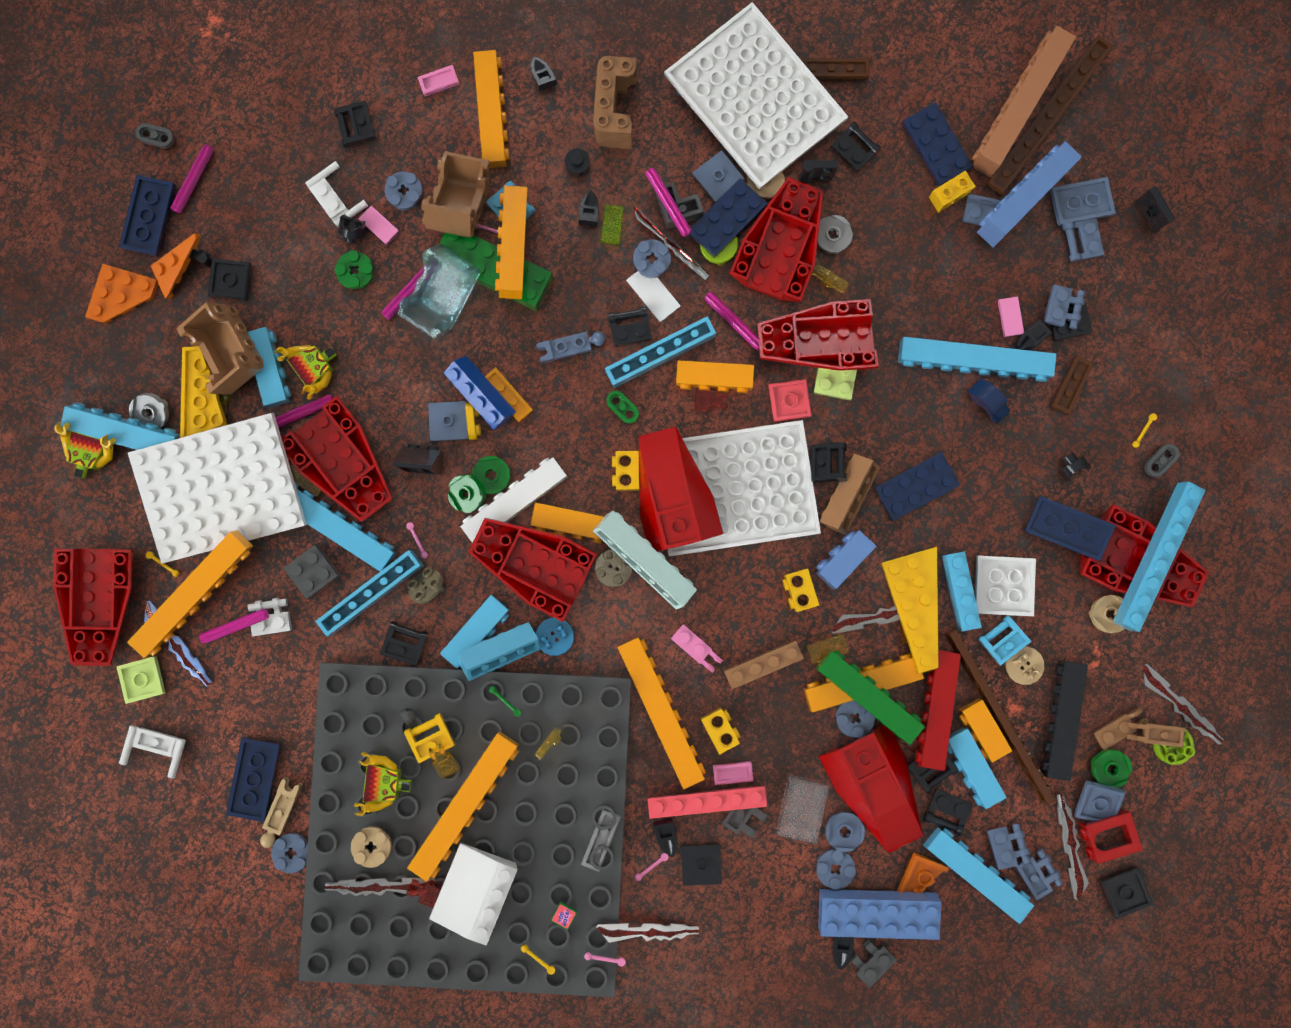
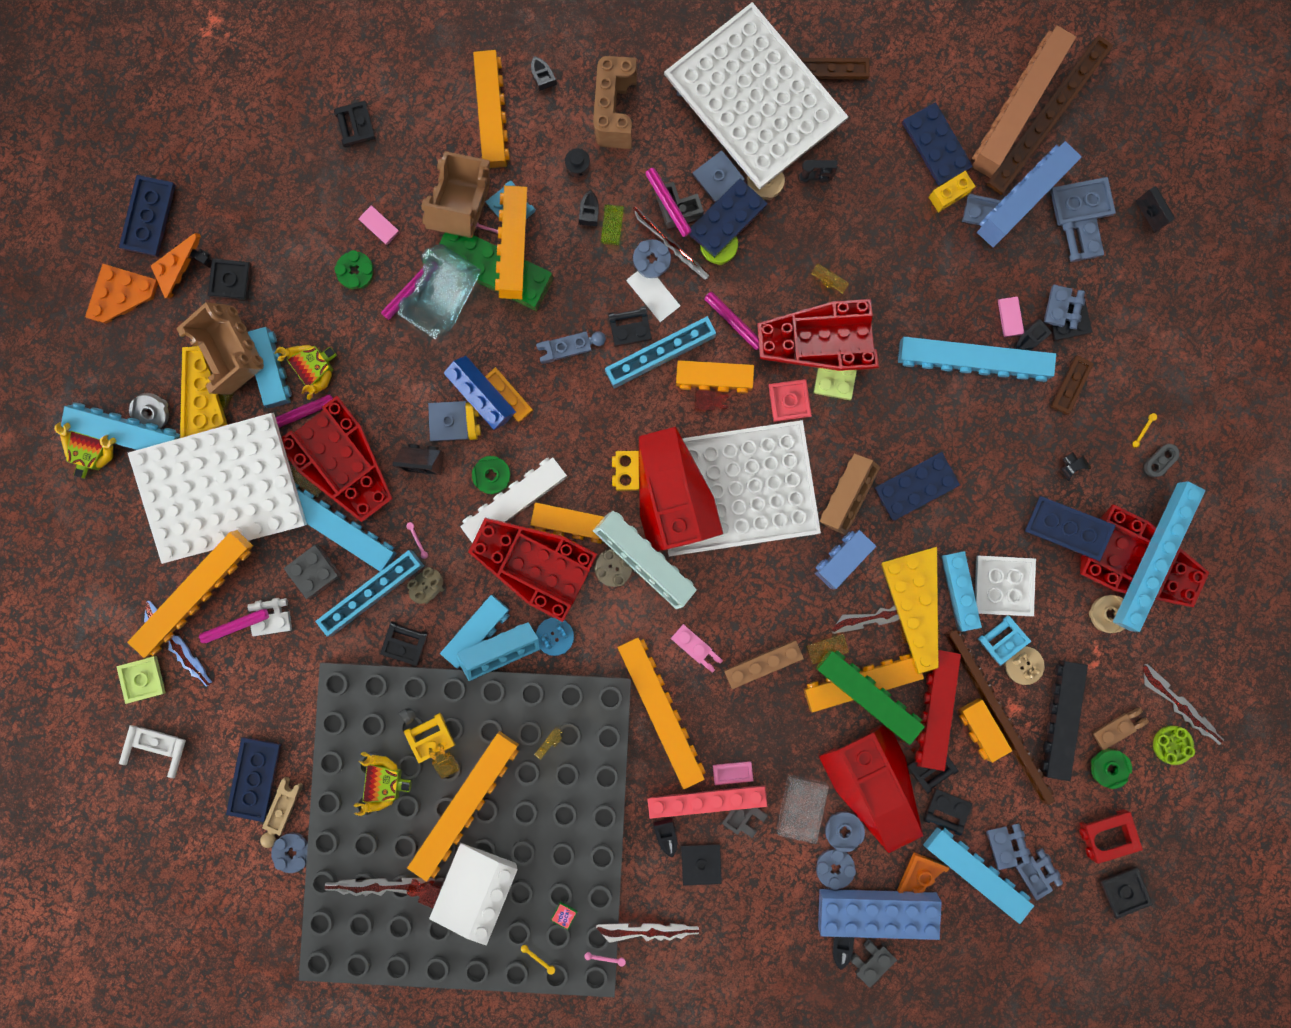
(92, 601): red wedge -> none
(150, 555): yellow hinge -> none
(156, 136): dark grey plate -> none
(192, 178): dark pink axle -> none
(328, 198): white plate -> none
(351, 229): black piece -> none
(363, 855): tan plate -> none
(396, 182): sand blue plate -> none
(438, 80): bright pink tile -> none
(475, 491): plate -> none
(493, 690): green hinge -> none
(600, 837): light grey tile -> none
(623, 407): green plate -> none
(664, 857): bright pink hinge -> none
(716, 732): yellow brick -> none
(782, 243): red wedge -> none
(806, 588): yellow brick -> none
(822, 462): black plate -> none
(844, 234): light grey plate -> none
(851, 151): black plate -> none
(854, 729): sand blue plate -> none
(975, 769): medium azure brick -> none
(991, 399): dark blue brick -> none
(1070, 844): light grey sword -> none
(1098, 801): sand blue plate -> none
(1158, 734): medium nougat hinge -> none

